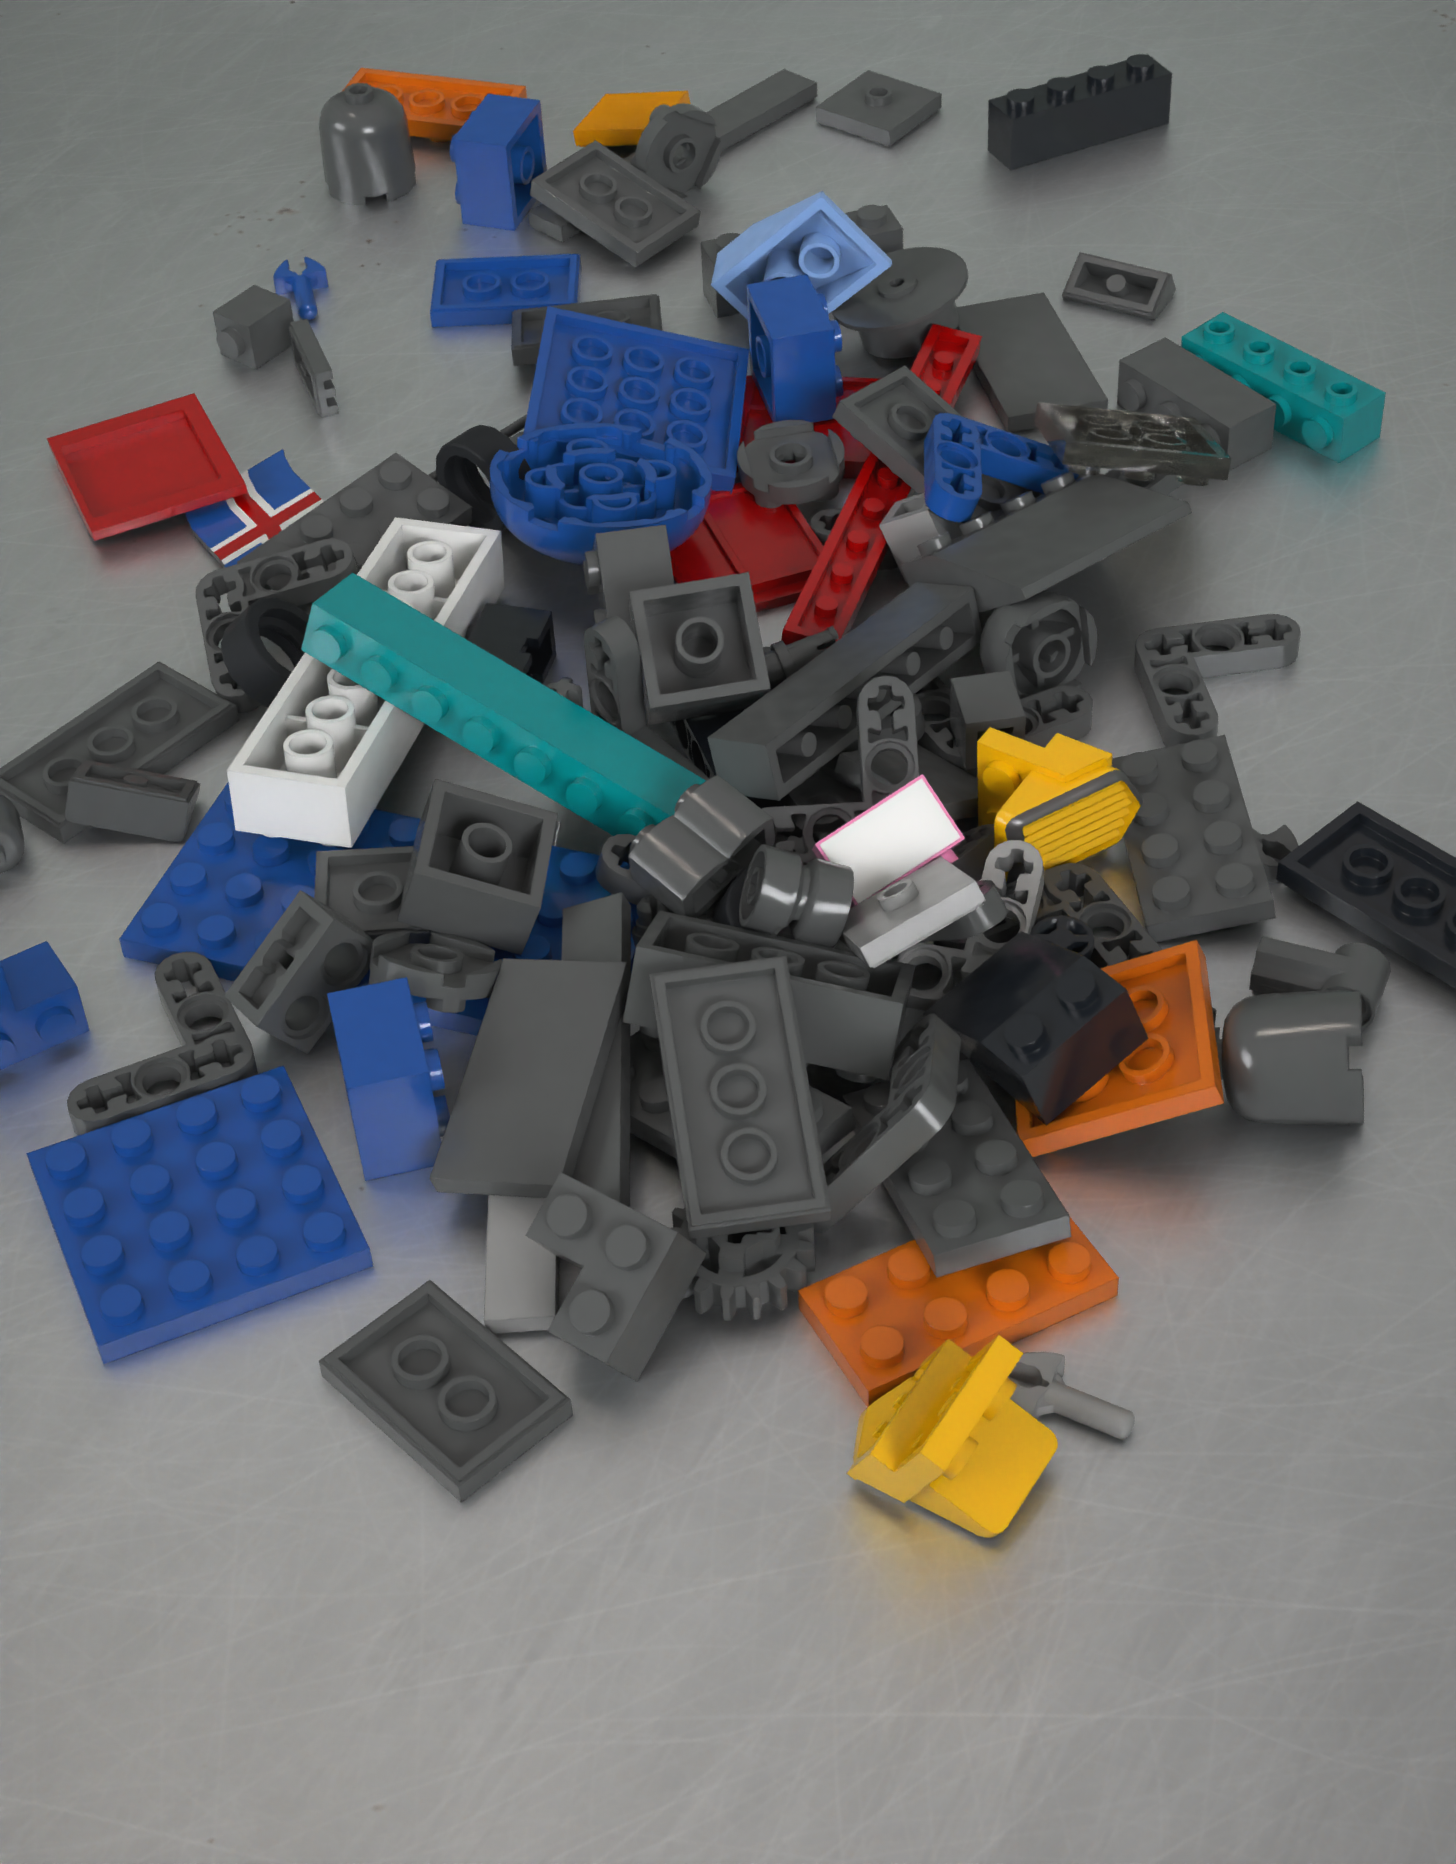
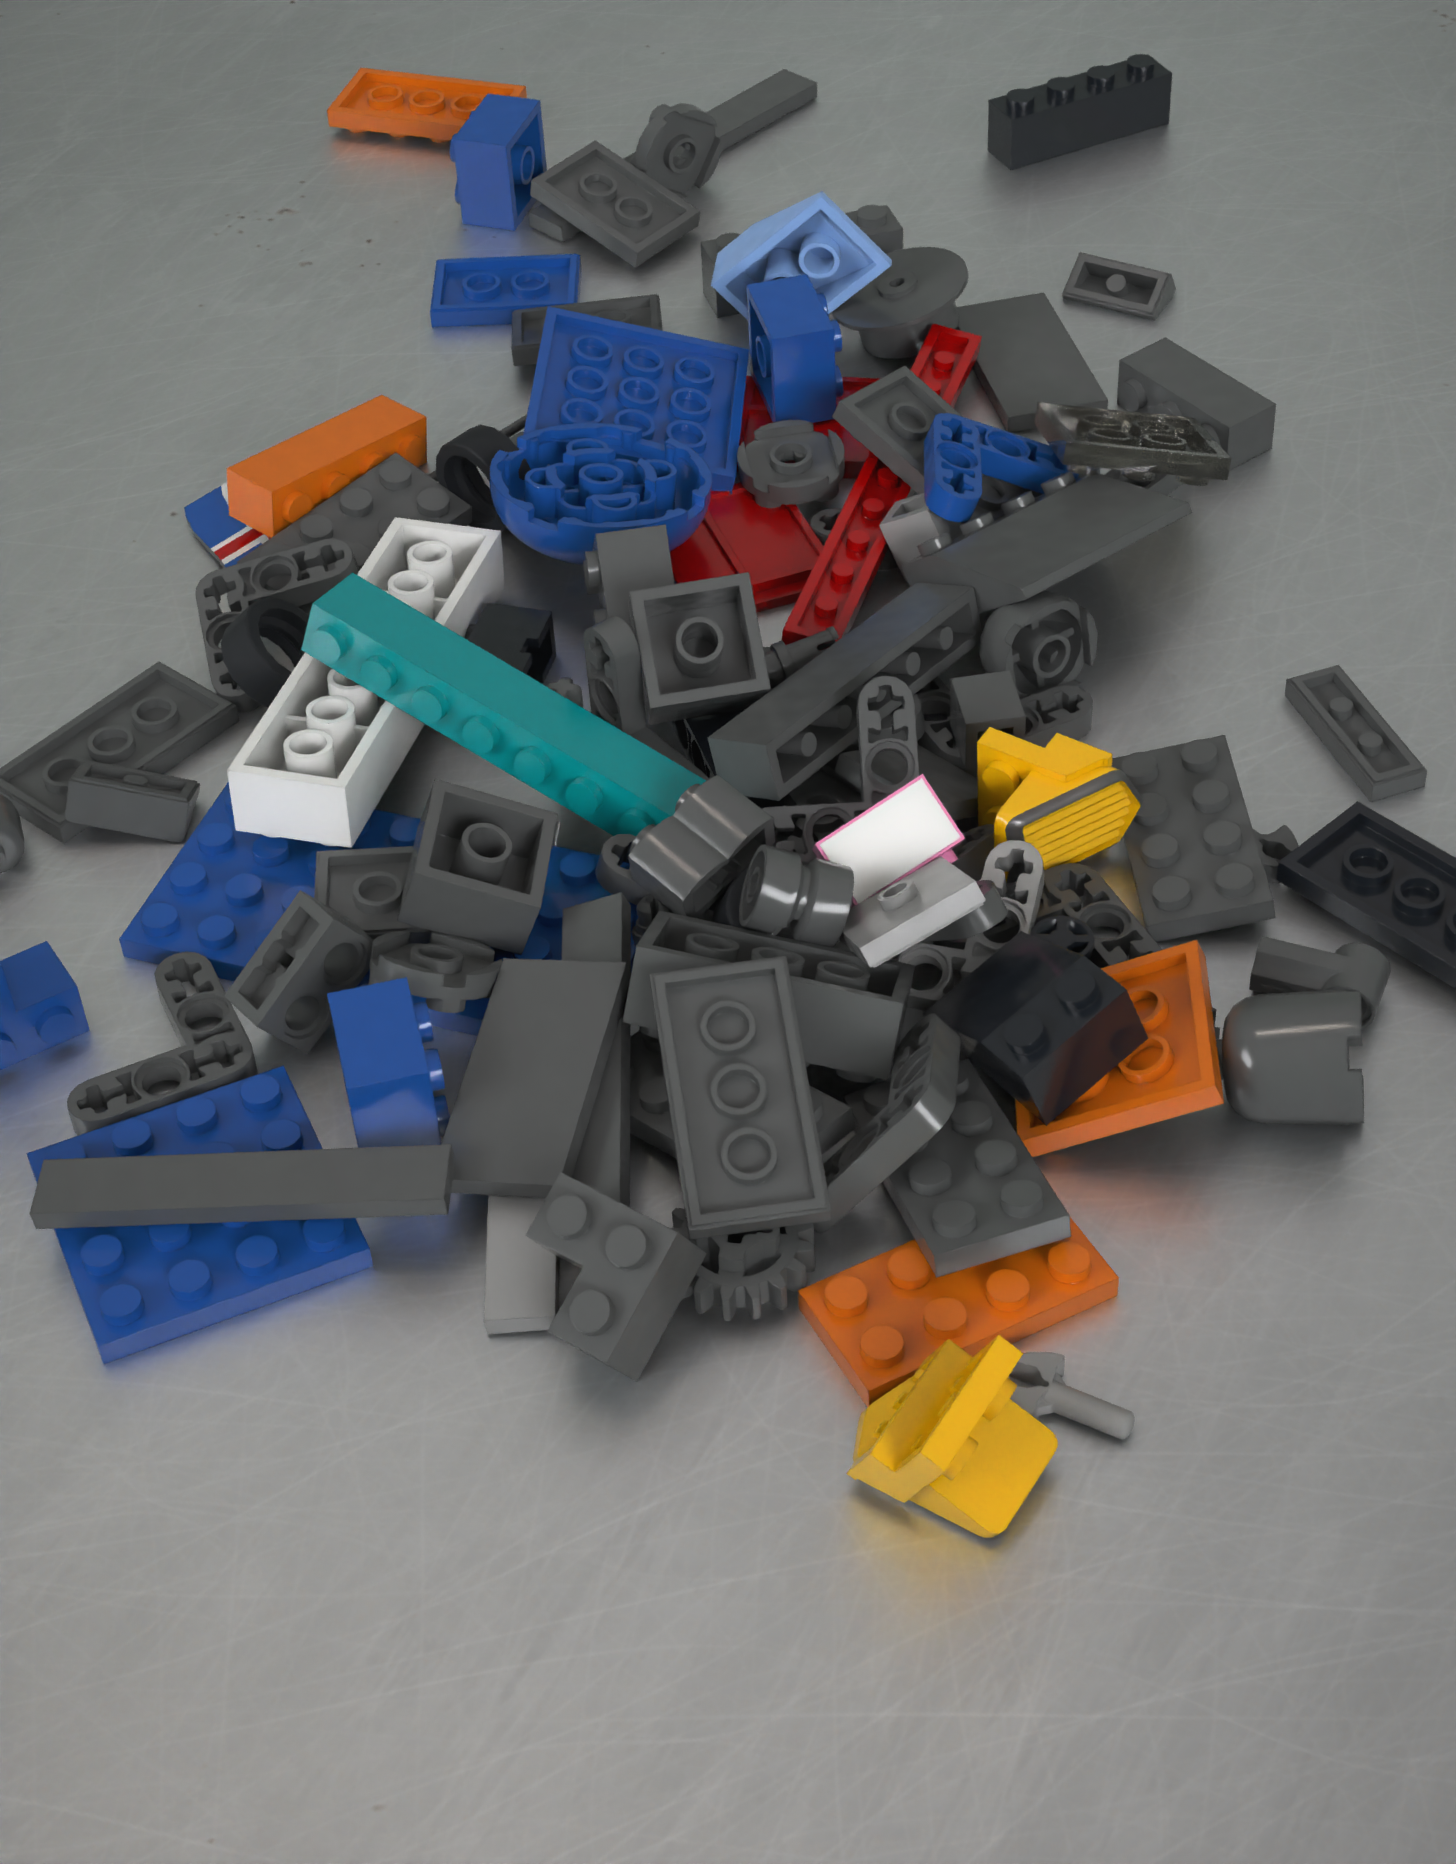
(145, 466): red piece -> none
(244, 1187): none -> dark grey tile
(254, 326): dark grey brick -> none
(301, 285): blue bar -> none
(309, 468): none -> orange brick
(313, 368): dark grey tile -> none
(366, 145): dark grey cylinder -> none
(446, 1389): dark grey tile -> none
(623, 117): light orange tile -> none
(878, 108): dark grey plate -> none
(1165, 663): dark grey beam -> none
(1312, 399): teal brick -> none
(1355, 733): none -> dark grey tile

